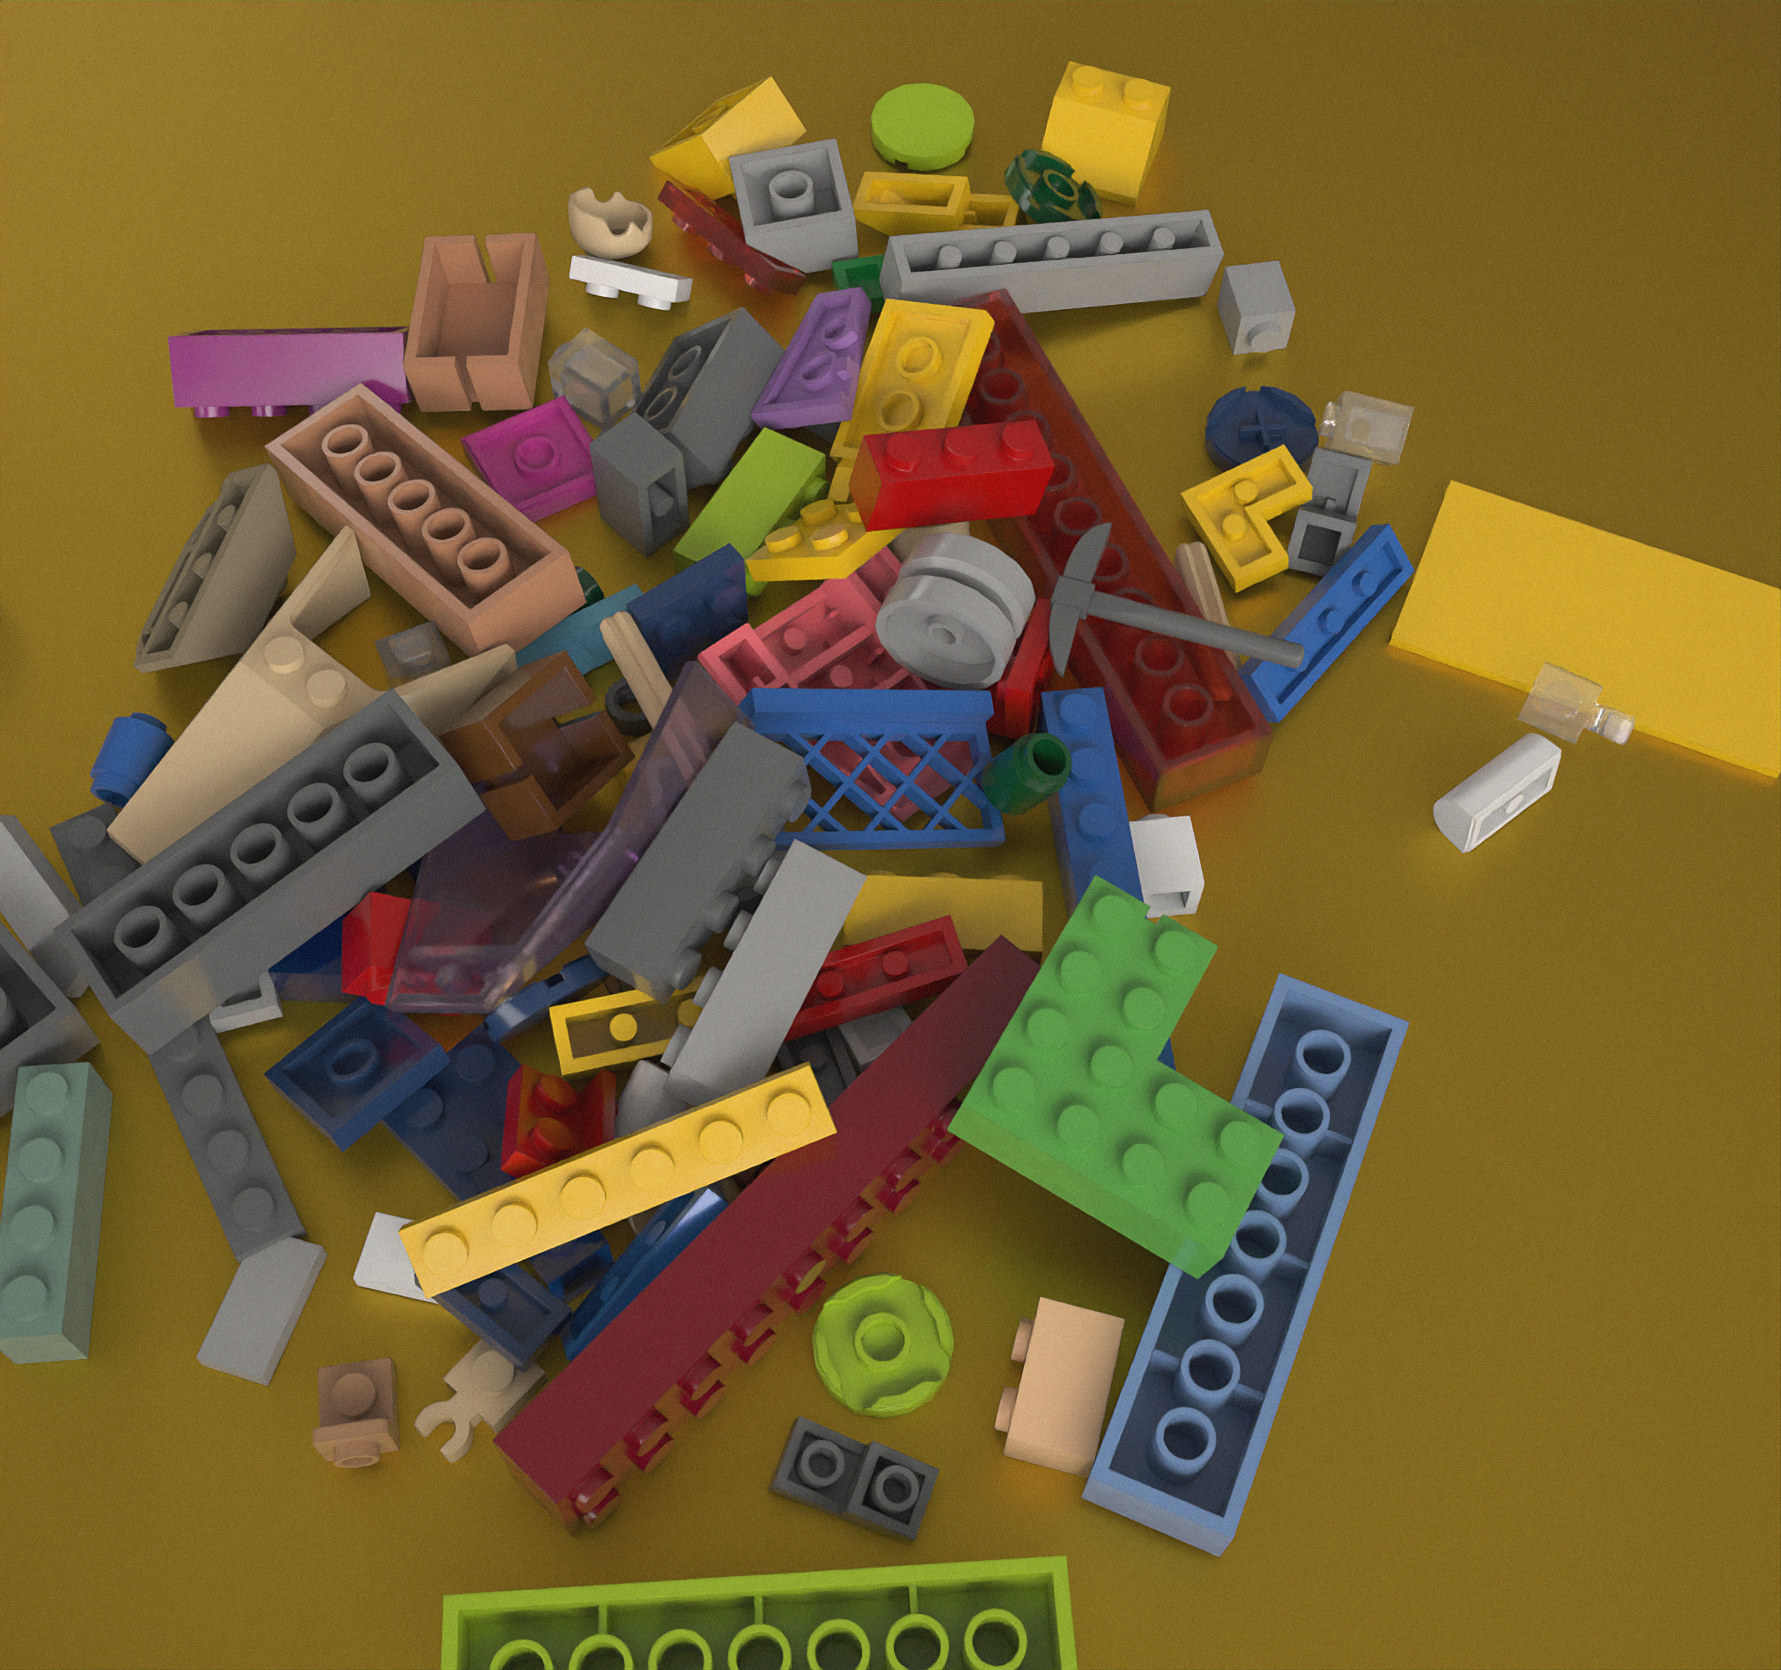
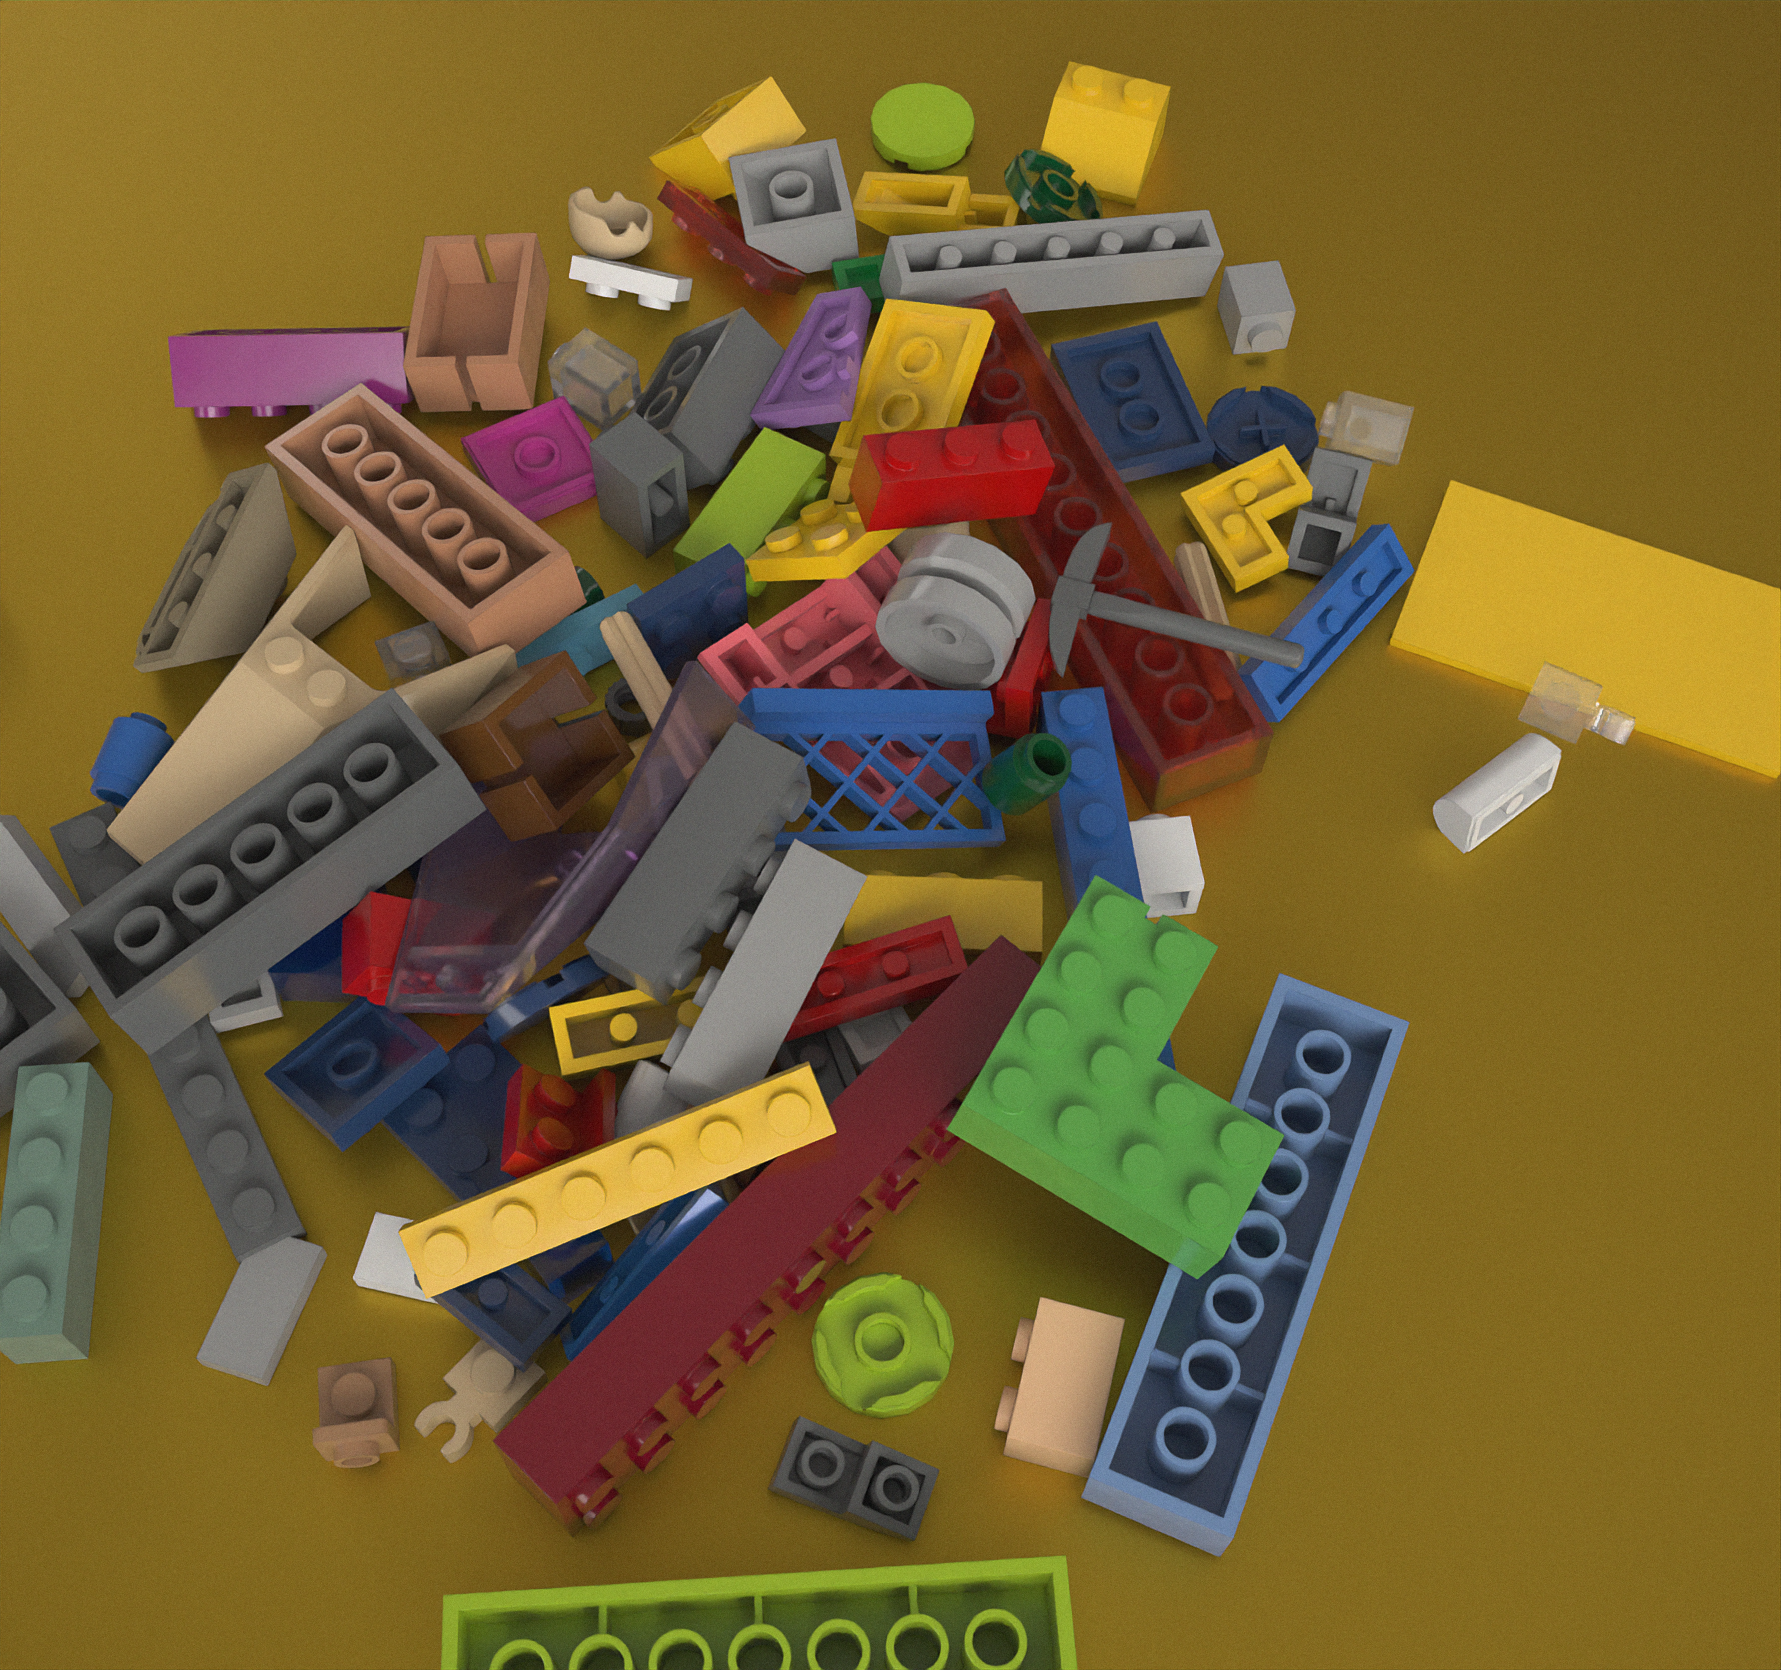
(1134, 401): none -> dark blue plate

